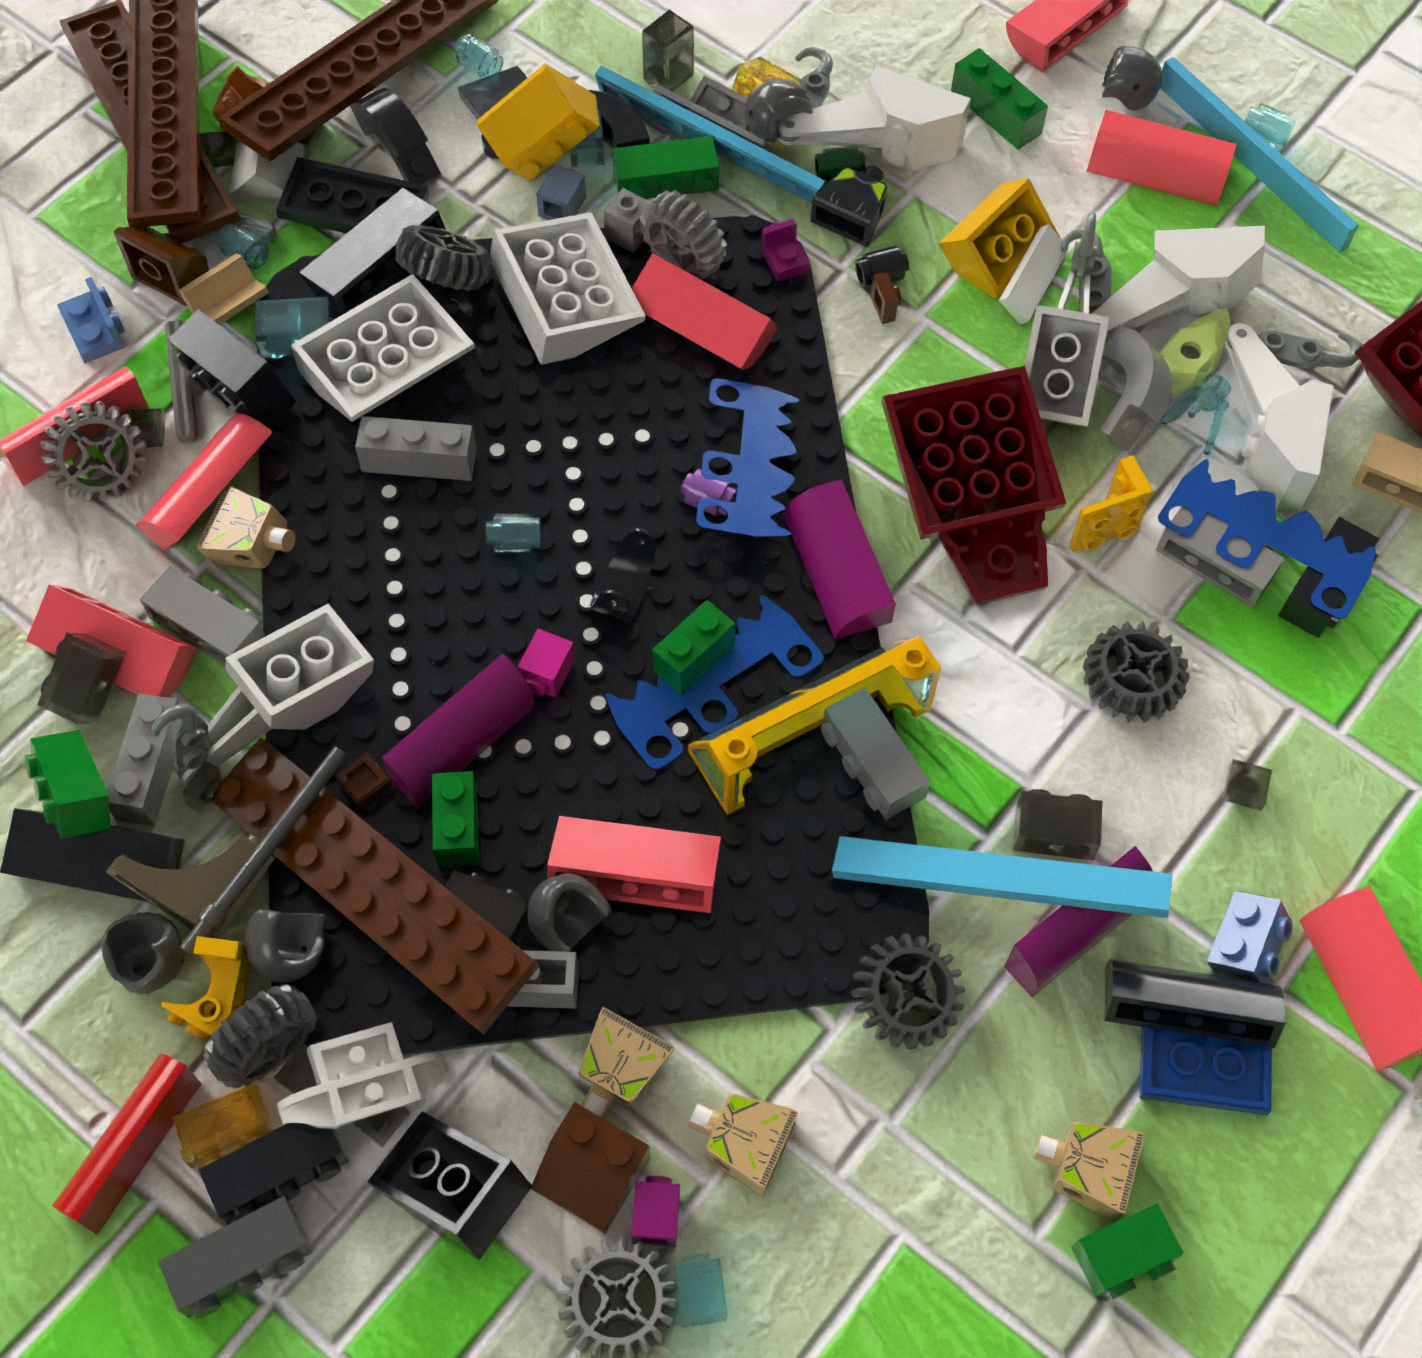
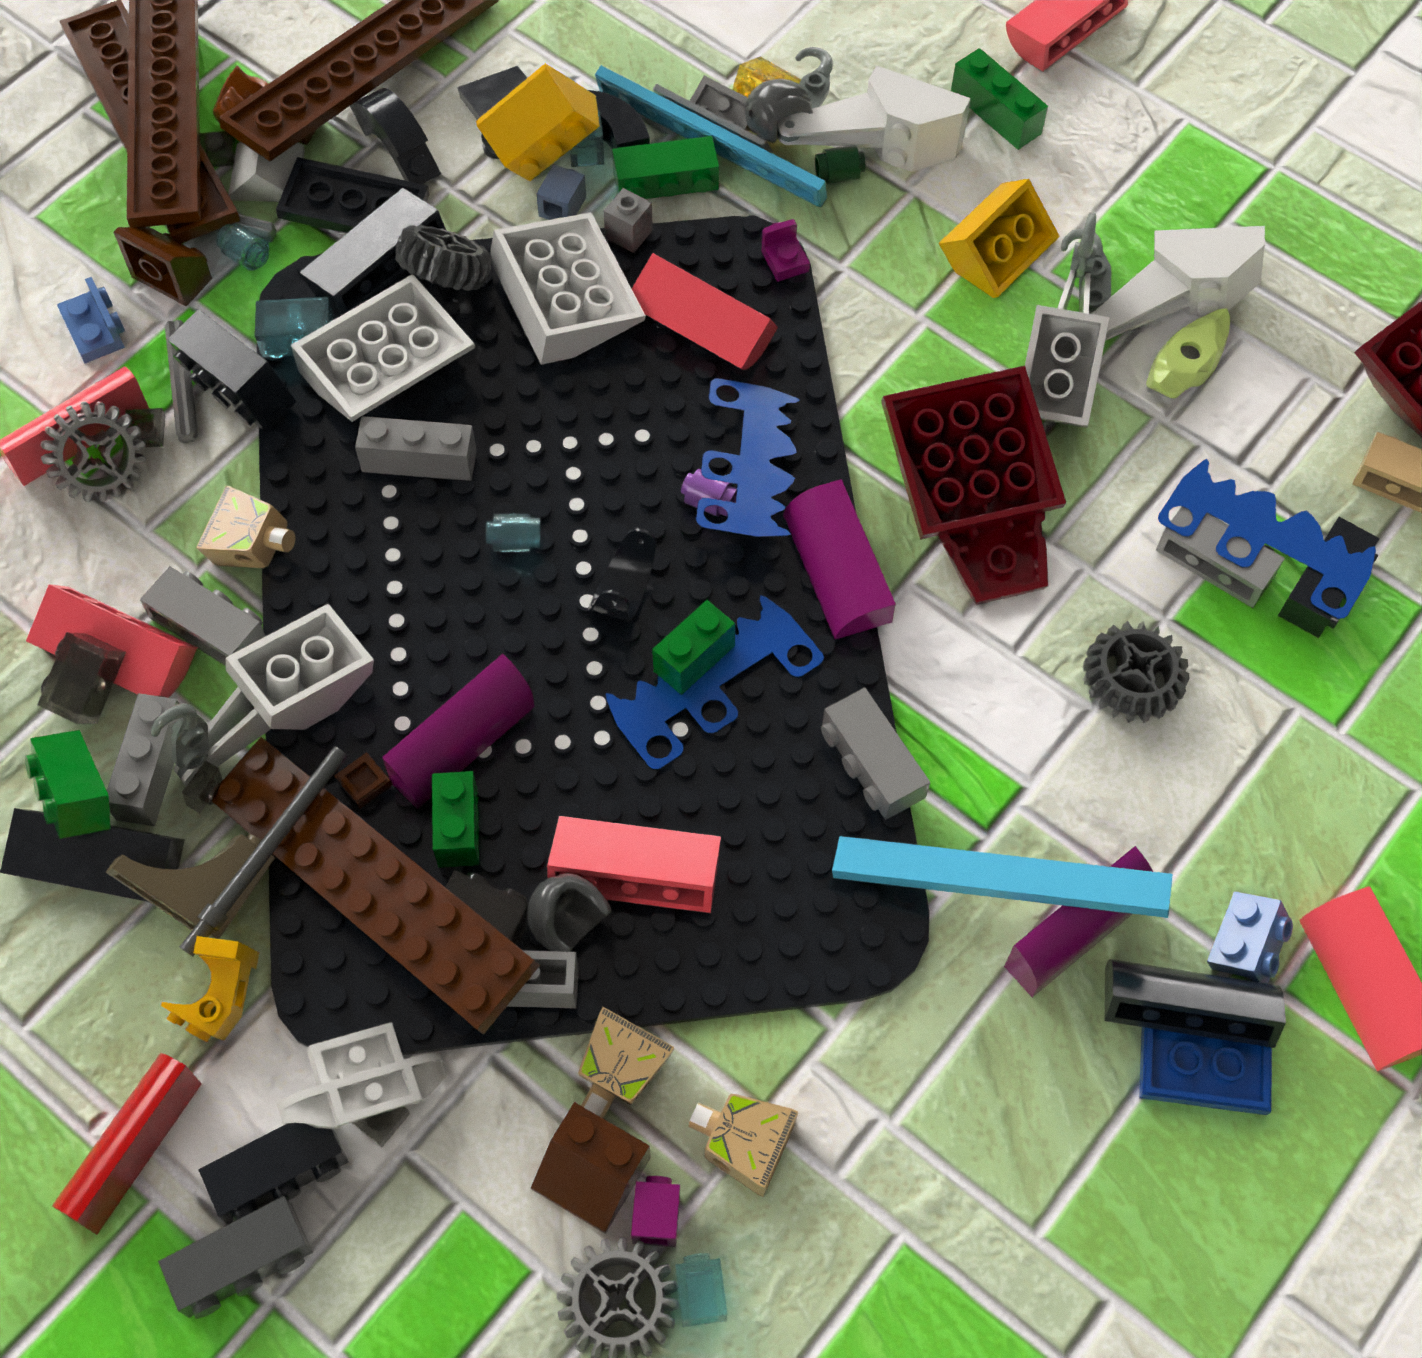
(142, 952): dark grey piece -> none
(203, 480): coral brick -> none
(222, 1126): clear yellow bracket -> none
(223, 290): tan panel -> none
(260, 1036): dark grey gear -> none
(284, 944): dark grey piece -> none
(296, 1072): clear smoke plate -> none
(451, 1183): black slope -> none
(477, 56): clear light blue brick -> none
(547, 663): dark pink brick -> none
(668, 51): clear smoke brick -> none
(683, 234): light grey gear -> none
(851, 204): black torso -> none
(881, 261): black brick -> none
(885, 297): reddish brown plate -> none
(897, 674): yellow windscreen -> none
(937, 1007): dark grey gear -> none
(1033, 275): white tile -> none
(1058, 824): clear smoke brick -> none
(1093, 1165): tan torso -> none
(1119, 512): yellow bracket -> none
(1127, 1252): green brick -> none
(1132, 77): dark grey piece -> none
(1145, 390): light grey arch -> none
(1161, 157): coral brick -> none
(1208, 397): clear light blue plant -> none
(1247, 784): clear smoke plate -> none
(1258, 155): medium azure tile -> none
(1270, 124): clear light blue brick -> none
(1286, 417): white slope -> none

